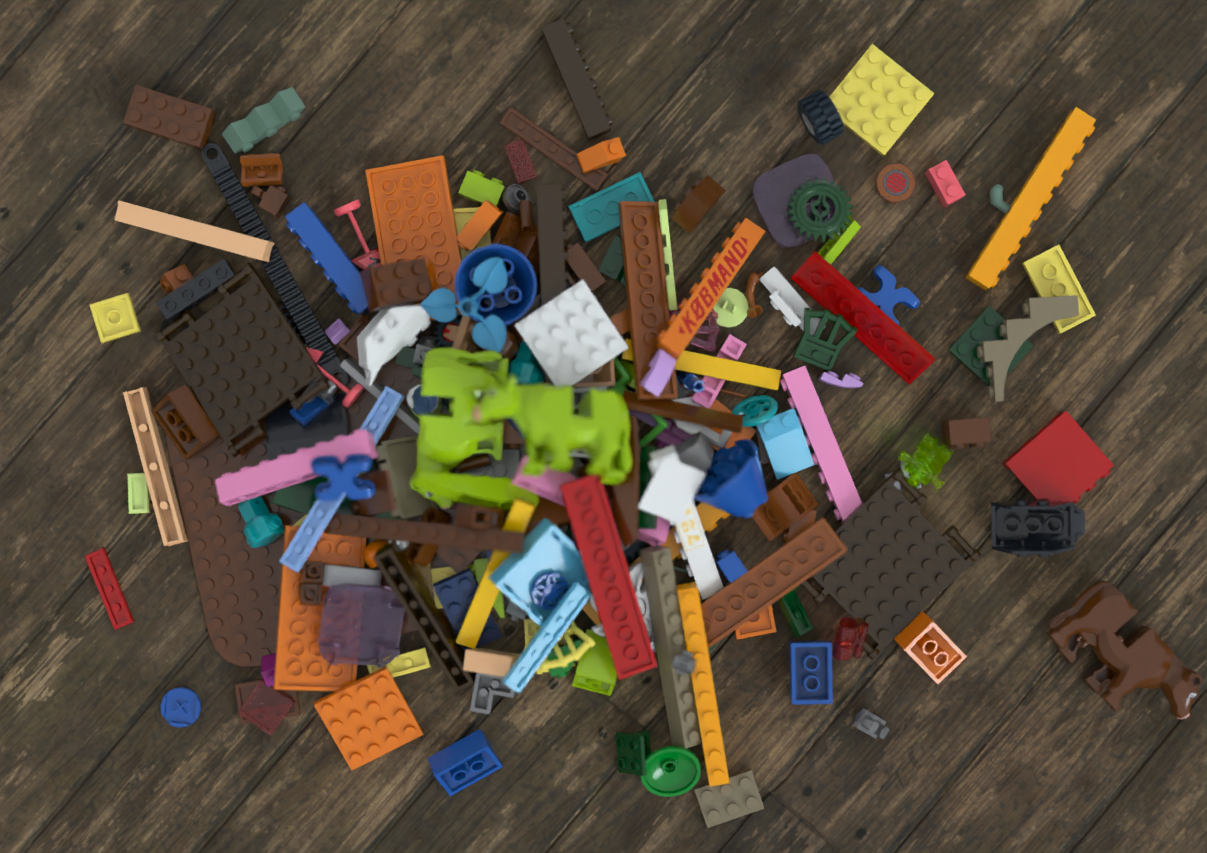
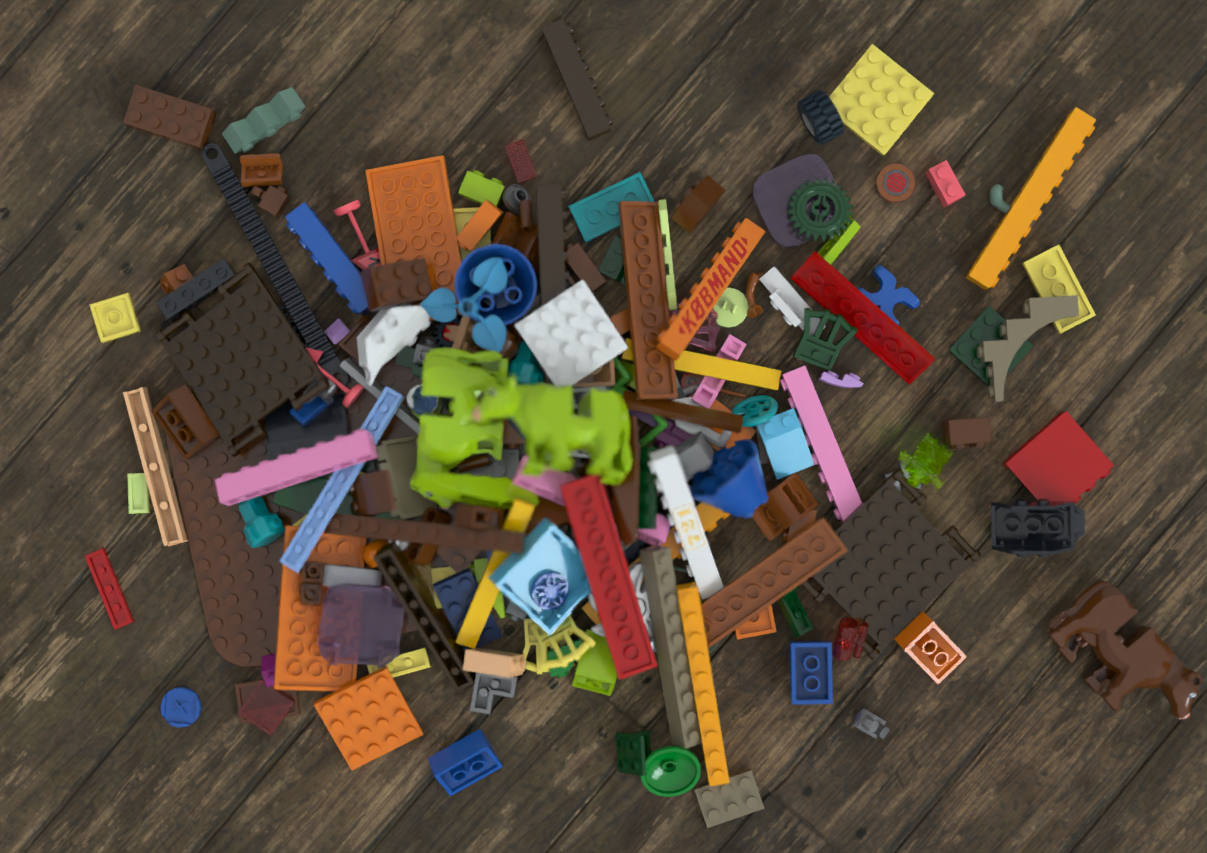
(194, 231): light nougat tile -> none
(343, 477): blue piece -> none
(547, 637): medium azure tile -> none
(550, 147): reddish brown tile -> none
(601, 155): orange slope -> none
(660, 372): lavender slope -> none
(671, 490): white sticker -> none
(684, 663): flat silver gear -> none
(691, 382): blue axle -> none
(730, 565): blue brick -> none

